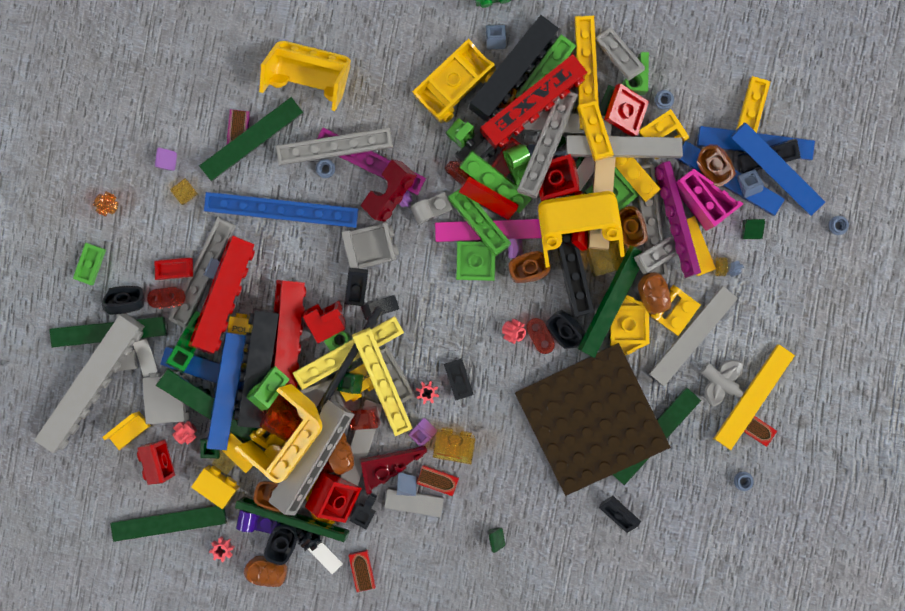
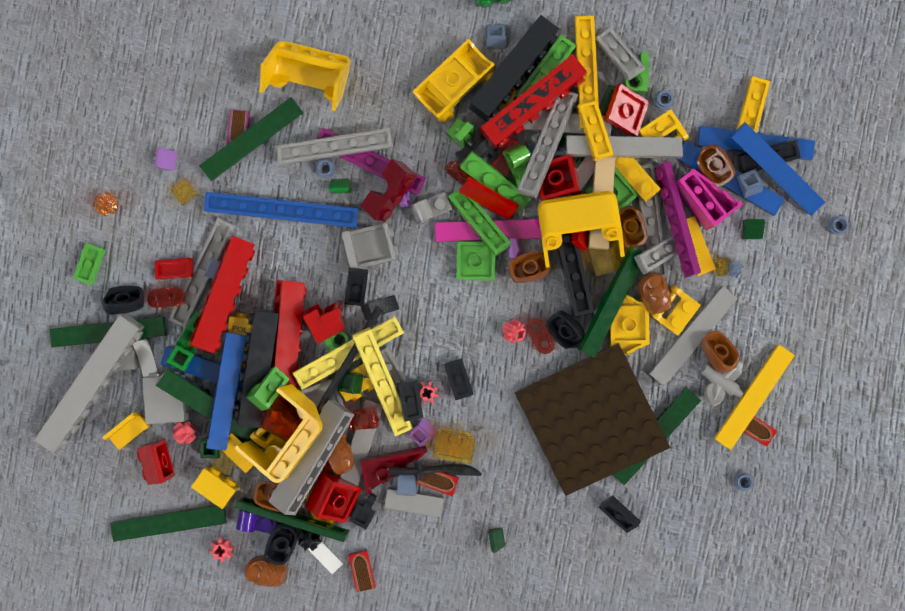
(340, 186): none -> green slope
(410, 400): none -> black plate
(419, 470): none -> black sword
(720, 351): none -> dark orange piece

